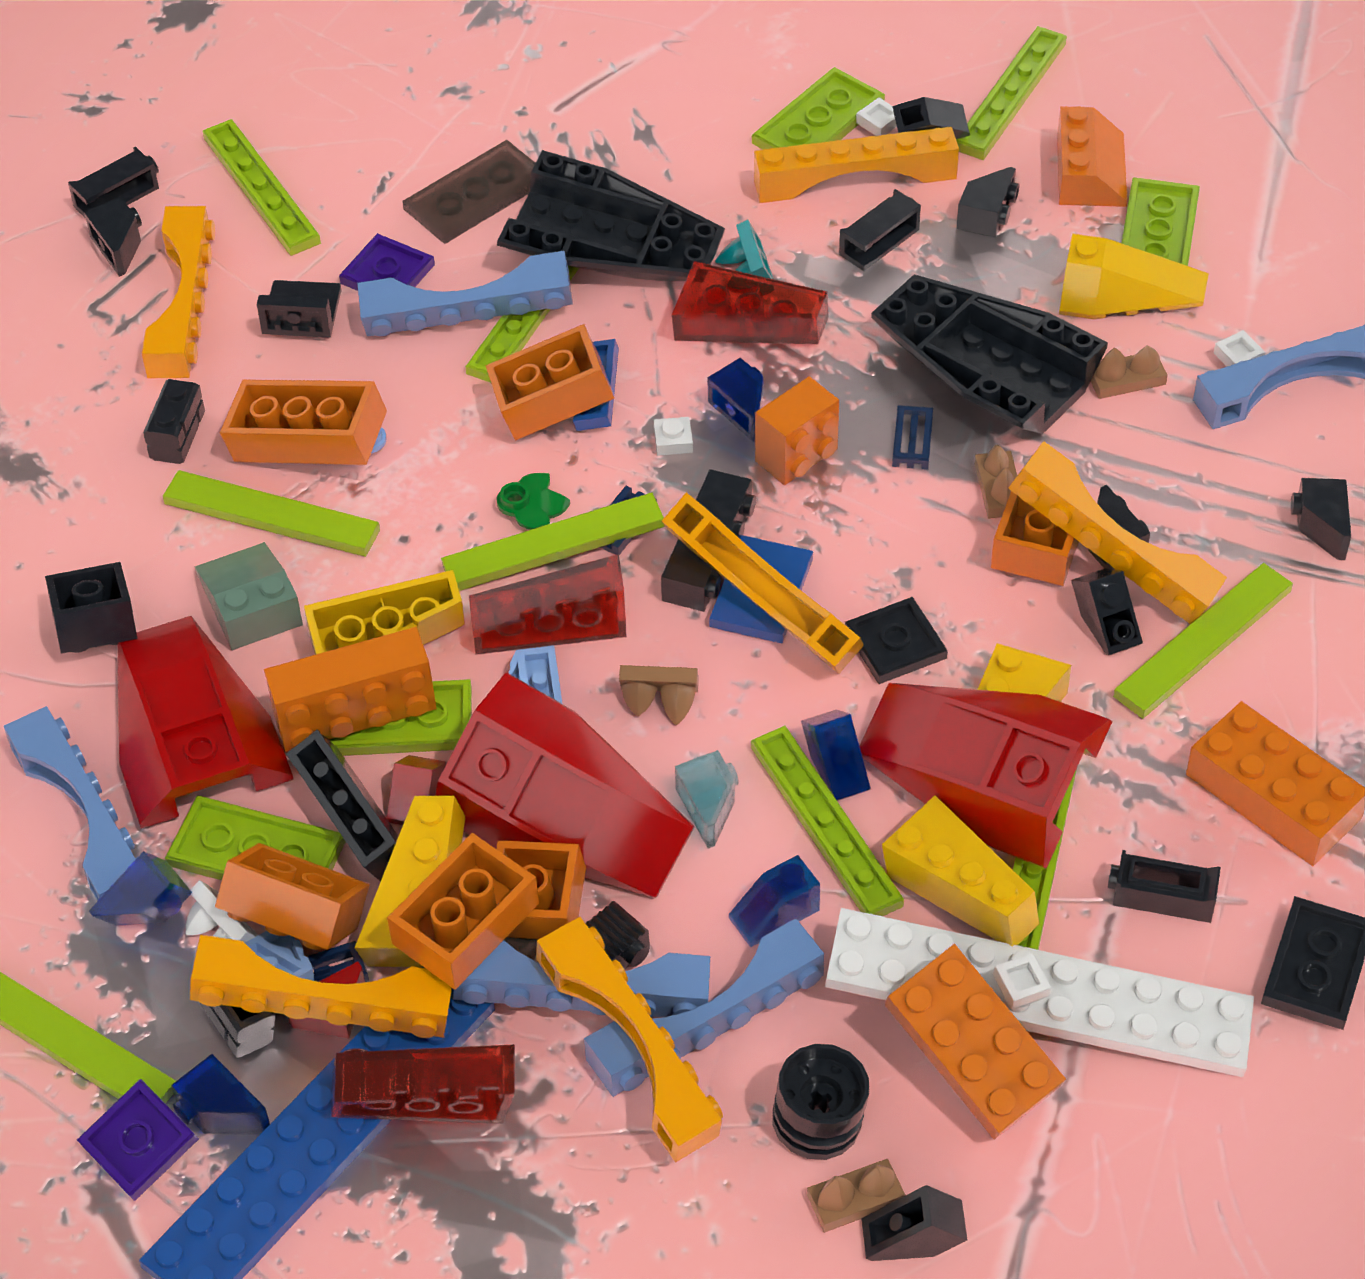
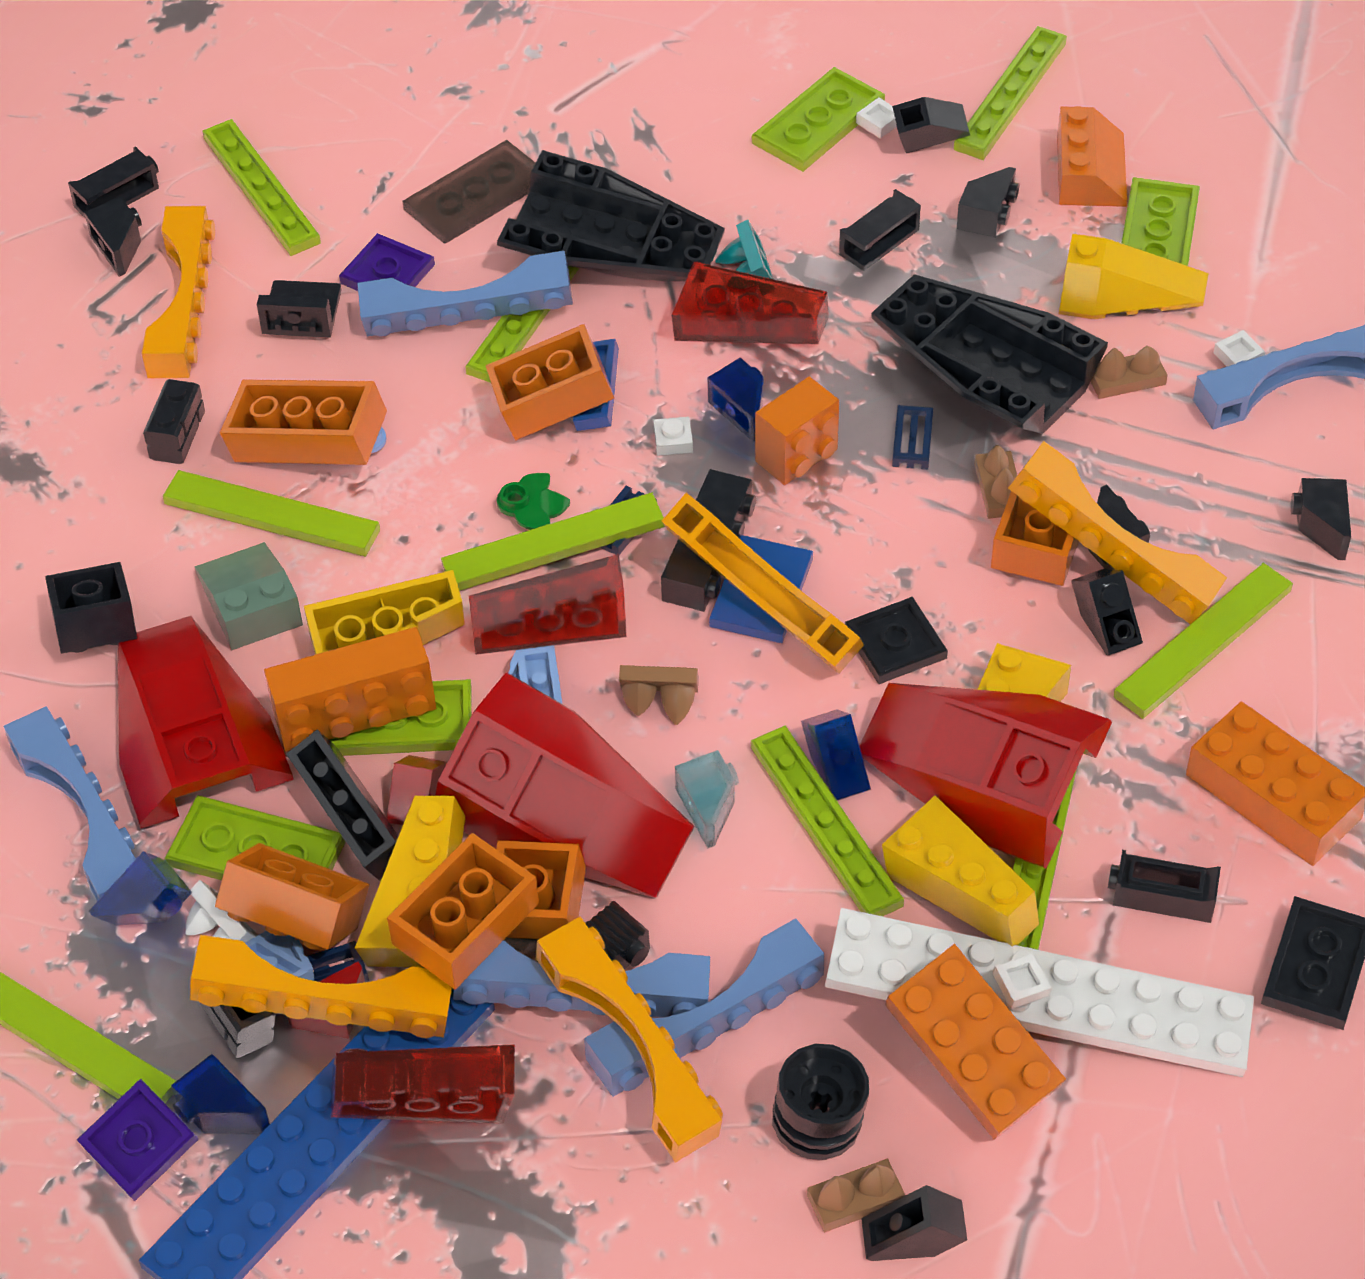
(776, 899): clear blue slope -> none
(920, 154): light orange arch -> none

